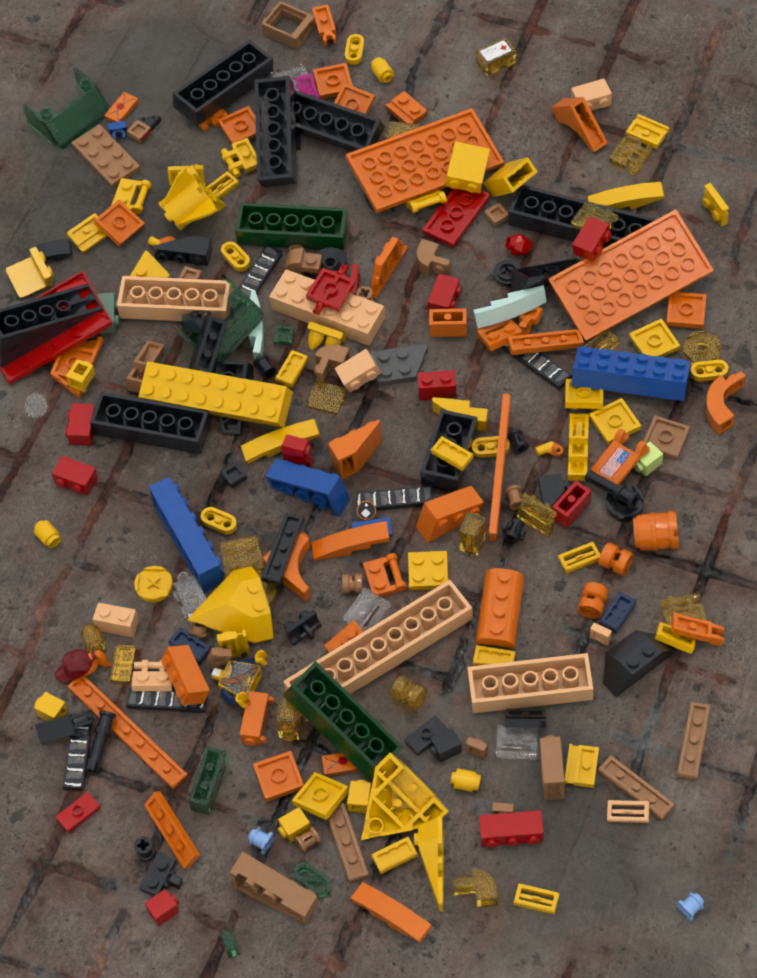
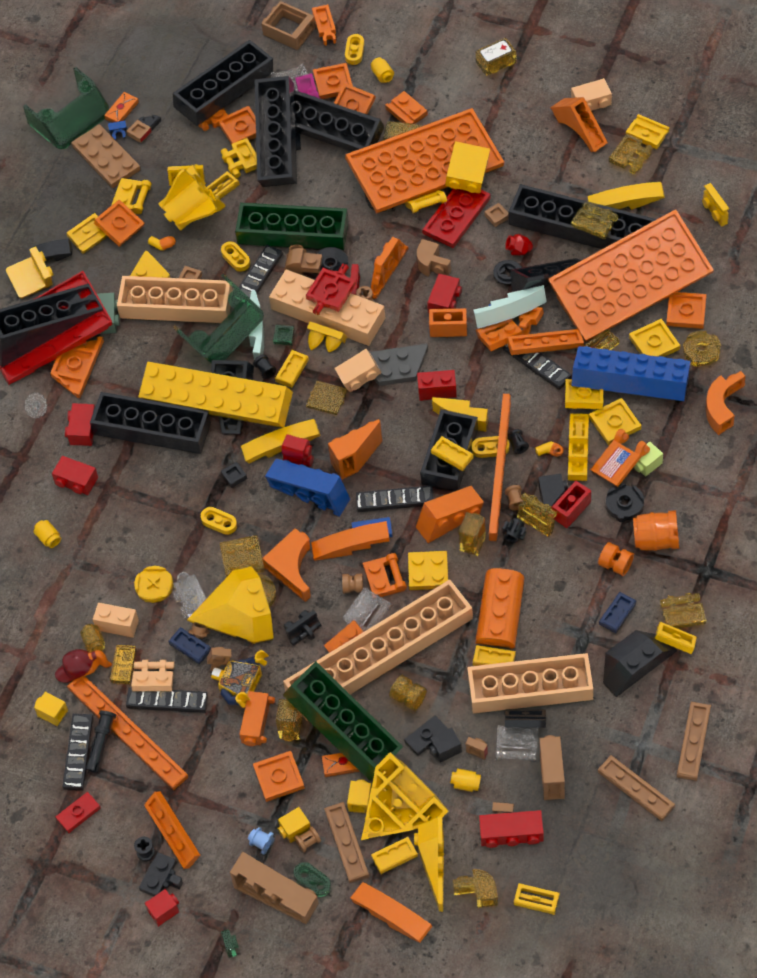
(61, 727): black arm -> none
(80, 375): yellow brick -> none
(150, 352): medium nougat slope -> none
(185, 675): orange brick -> none
(187, 534): blue brick -> none
(190, 250): black slope -> none
(194, 320): black brick -> none
(208, 344): black brick -> none
(208, 780): clear green brick -> none
(235, 641): yellow plate -> none
(282, 549): black tile -> none
(320, 795): yellow plate -> none
(329, 358): medium nougat brick -> none
(366, 510): black tile -> none
(510, 177): yellow brick -> none
(581, 560): yellow tile -> none
(581, 765): yellow plate -> none
(591, 239): red brick -> none
(593, 600): orange wheel -> none
(600, 634): light nougat tile -> none
(619, 492): black pin -> none
(645, 812): light nougat tile -> none
(667, 436): medium nougat tile -> none
(691, 905): light blue brick -> none
(697, 629): orange hinge -> none
(708, 370): yellow plate -> none

